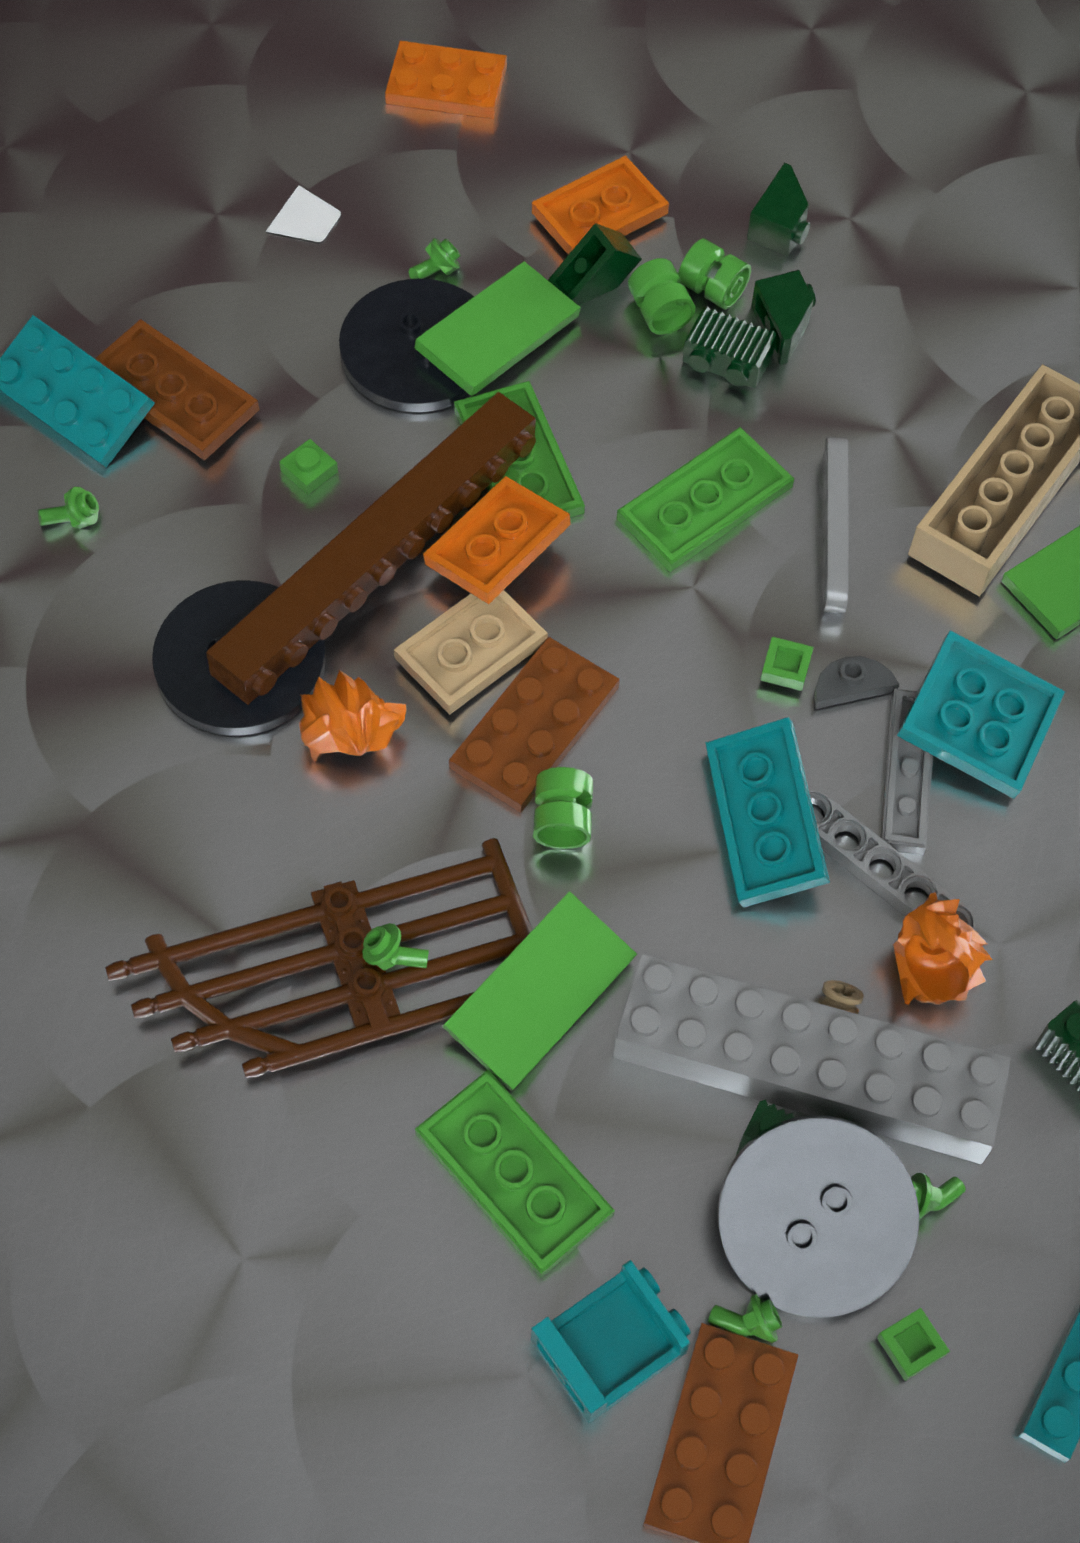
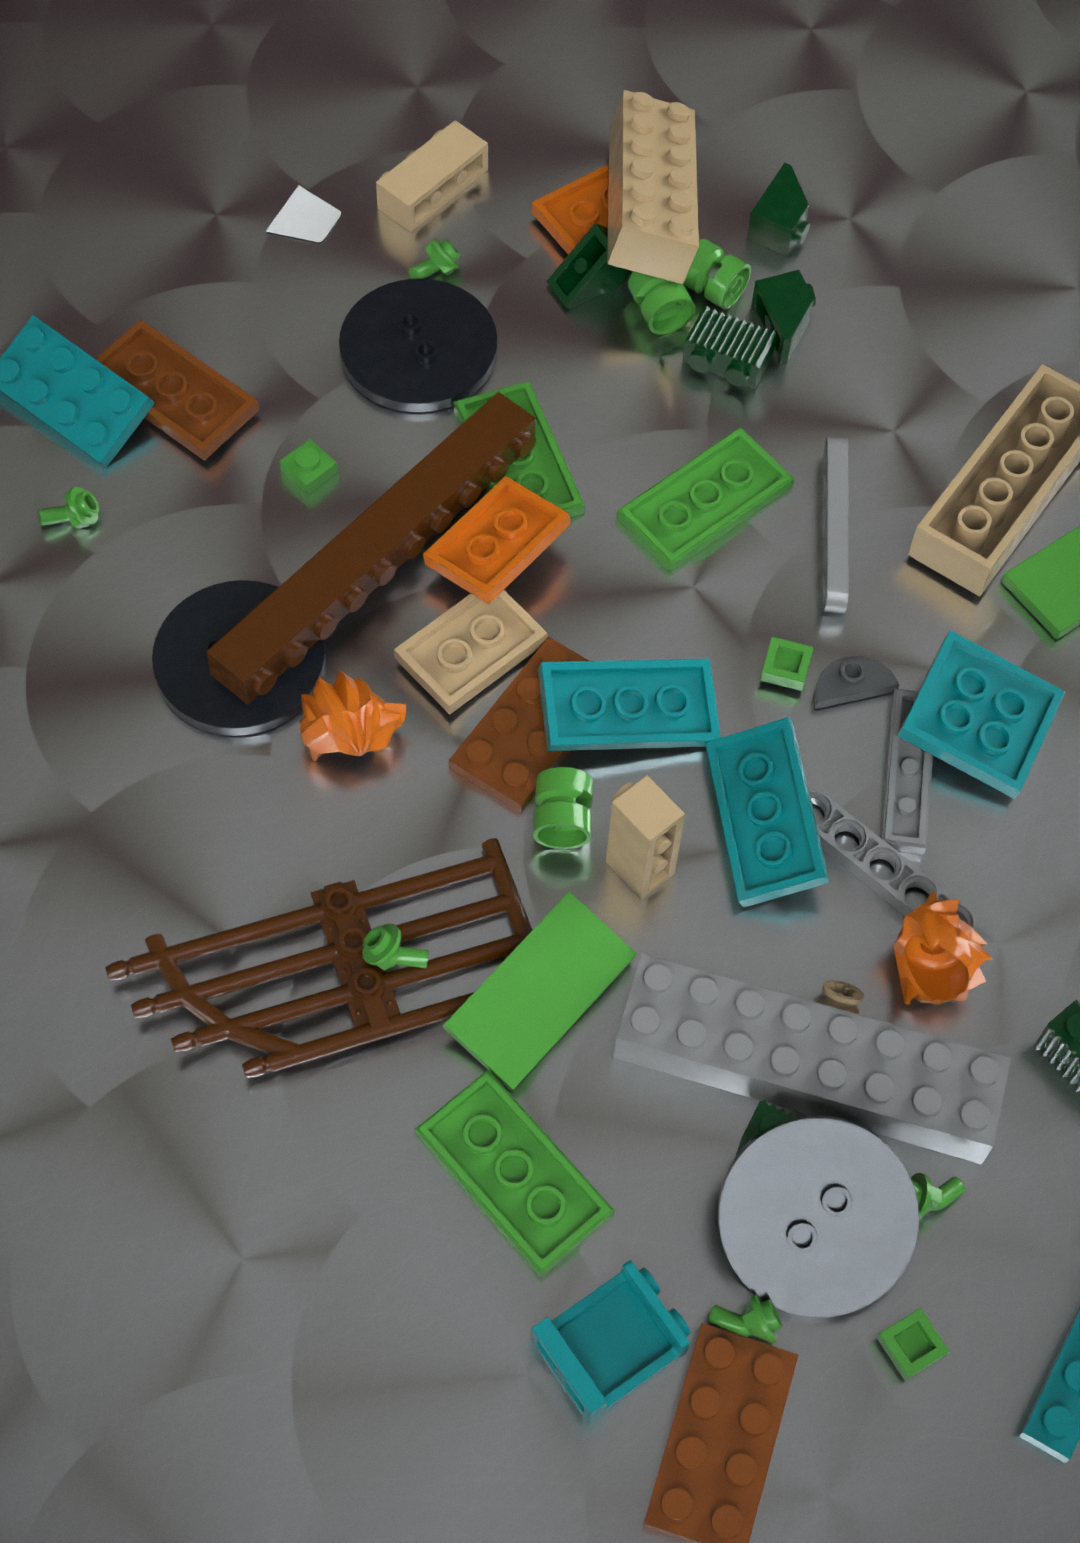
(432, 175): none -> tan brick
(446, 79): orange plate -> none
(497, 328): bright green tile -> none
(628, 704): none -> teal plate
(644, 836): none -> tan brick
(652, 187): none -> tan brick

